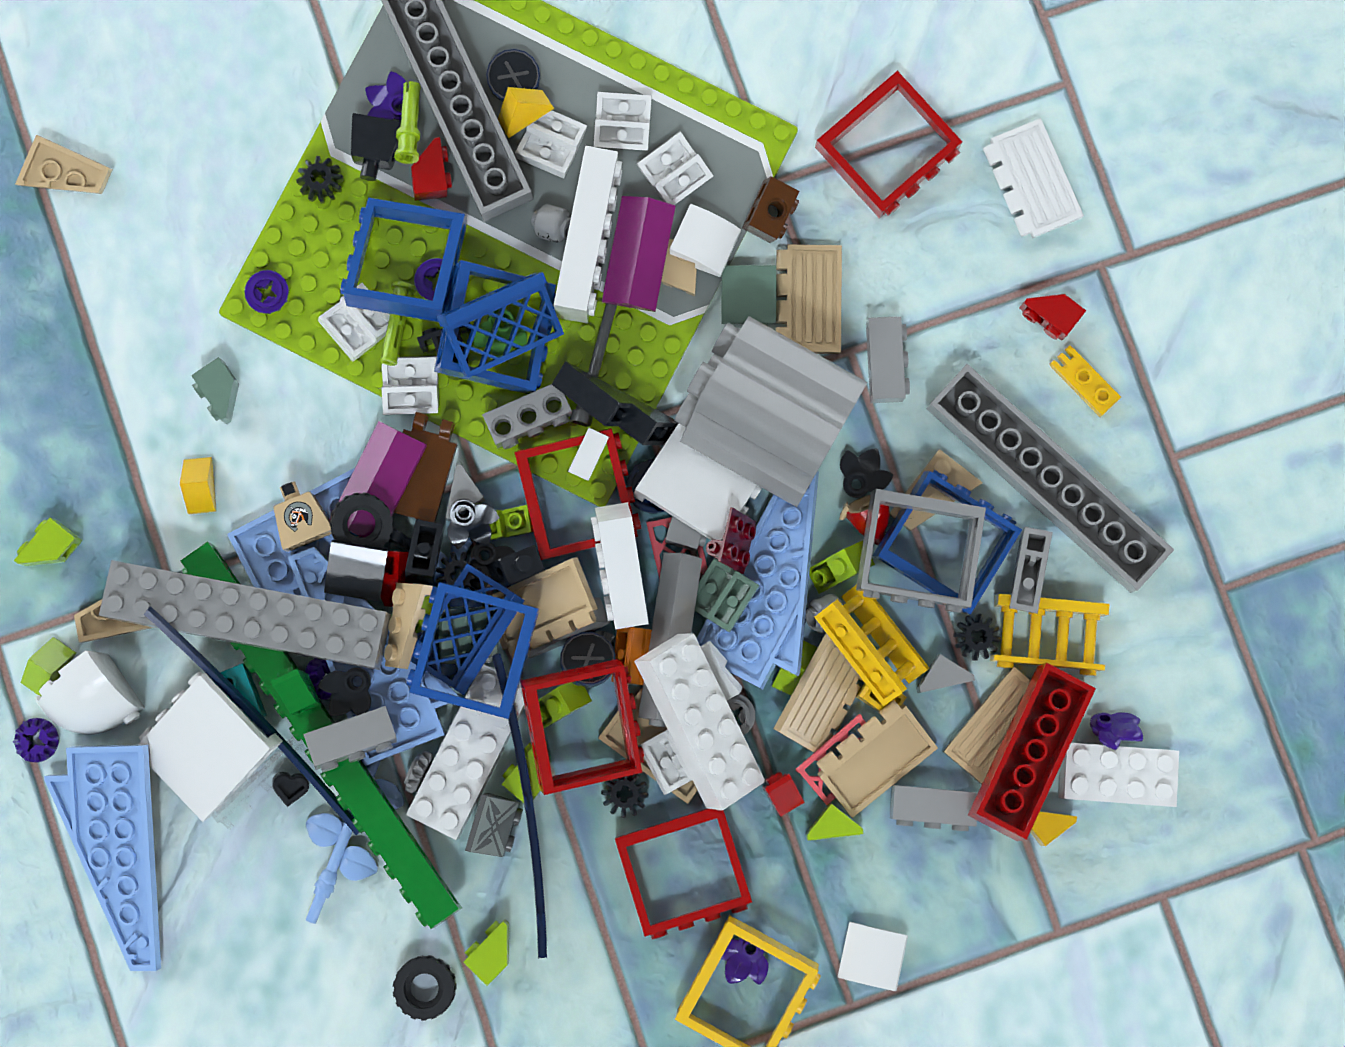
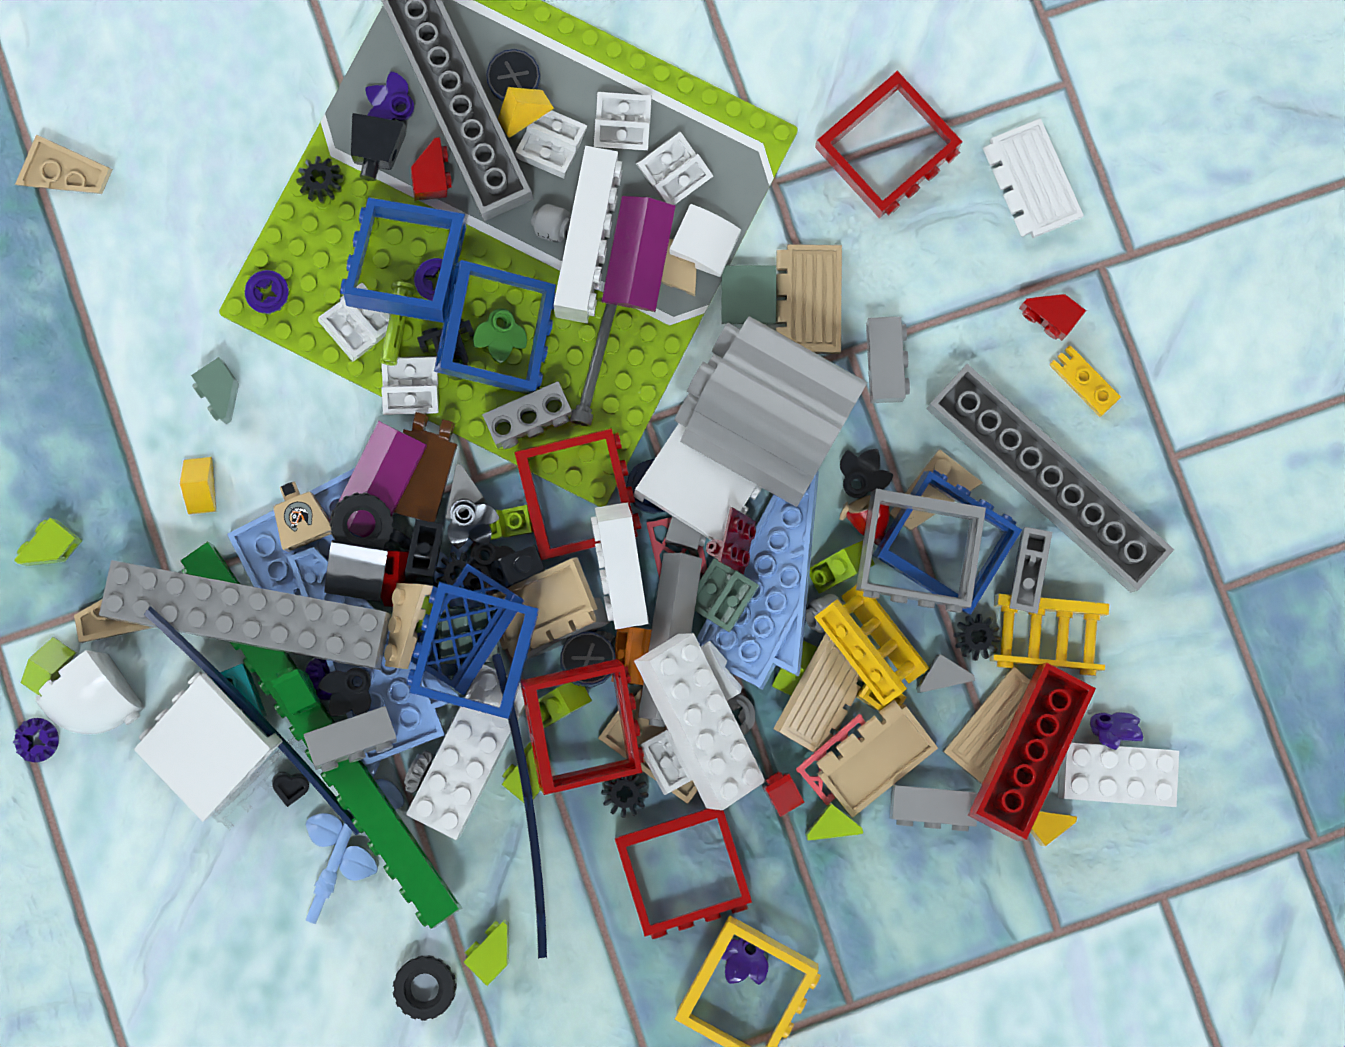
(111, 826): light blue wing -> none
(408, 134): lime pin -> none
(494, 825): slope -> none
(499, 300): blue fence -> none
(588, 454): white sticker -> none
(614, 406): black slope -> none
(759, 220): reddish brown brick -> none
(872, 956): white slope -> none

